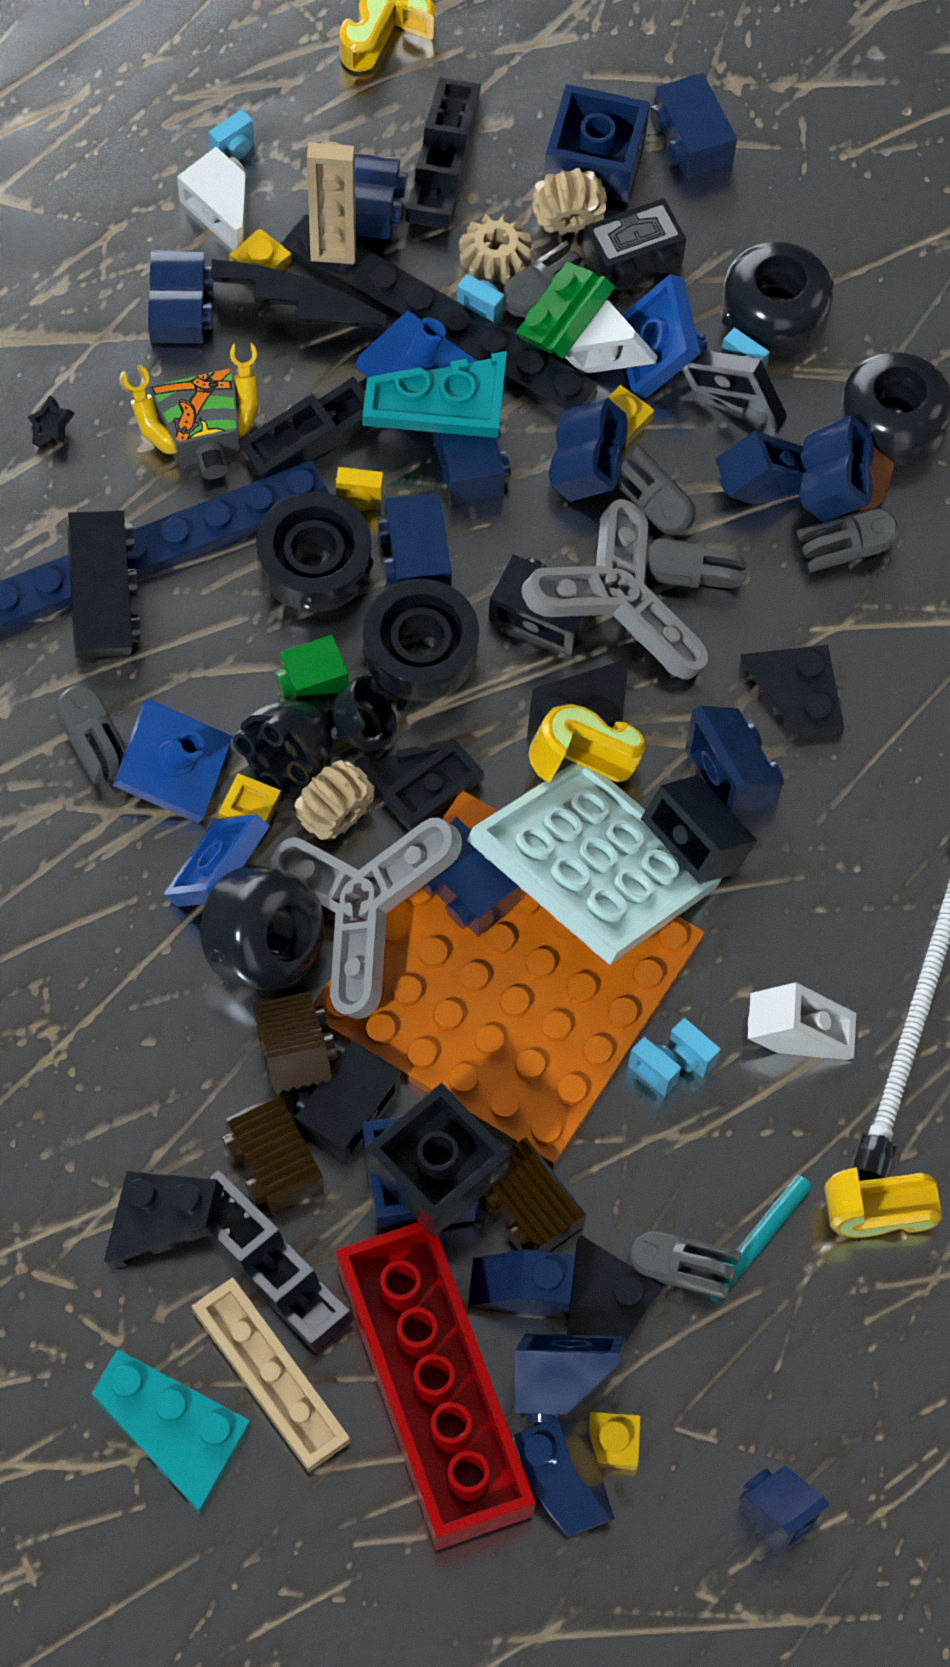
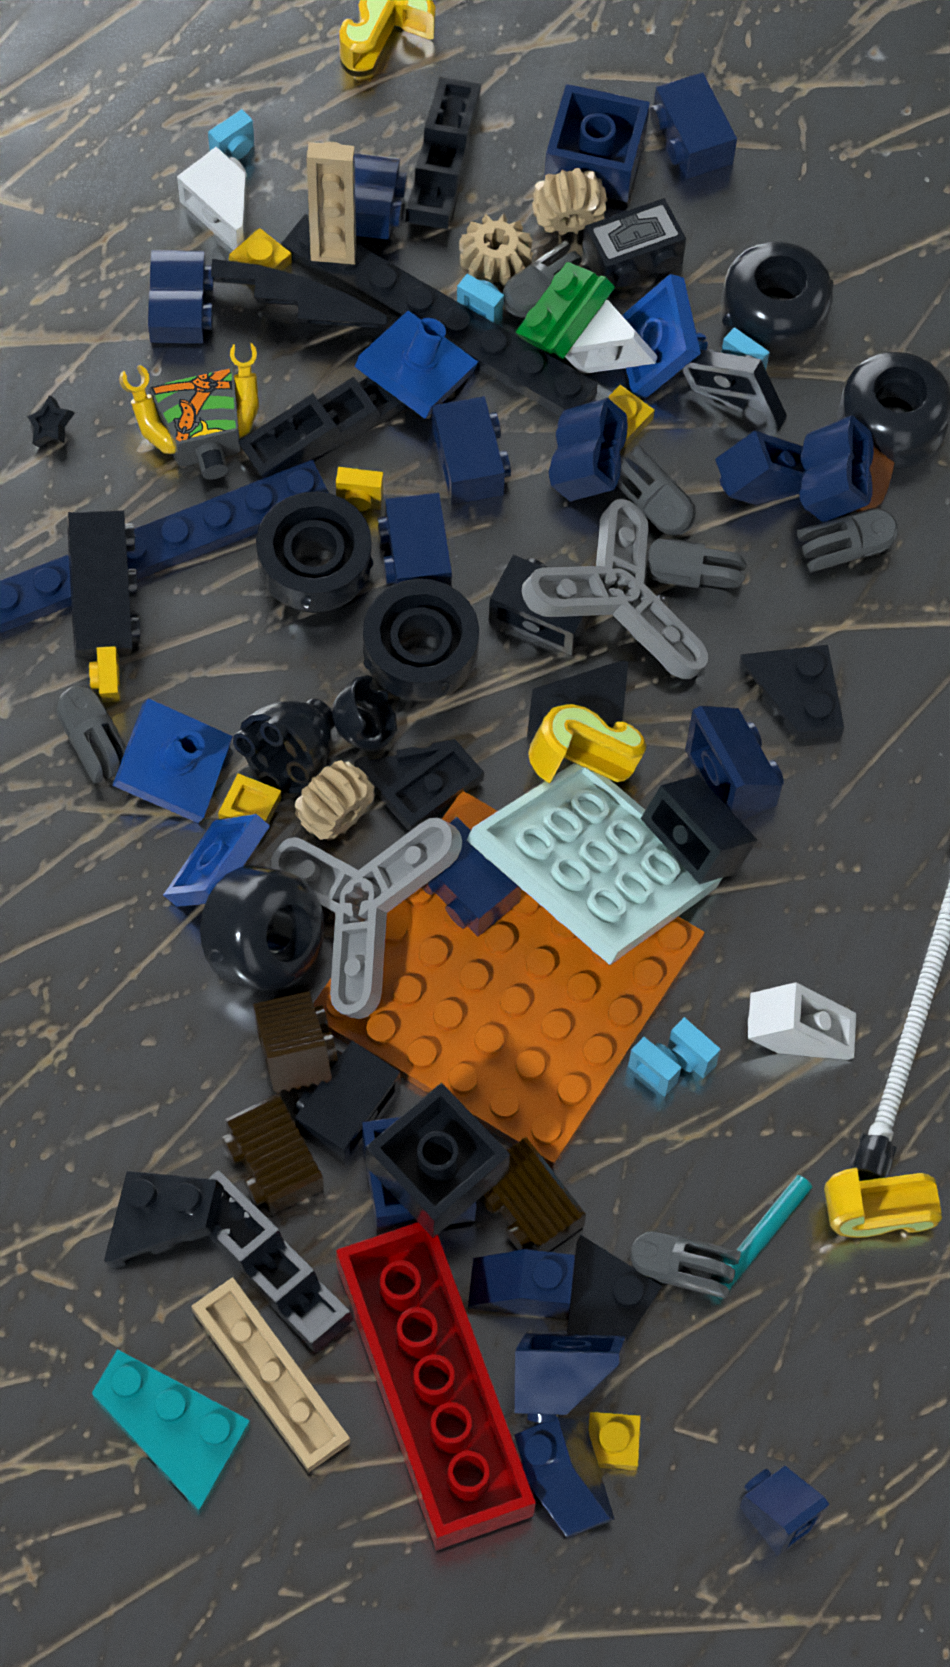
(105, 674): none -> yellow plate
(312, 671): green brick -> none
(441, 400): teal wing -> none

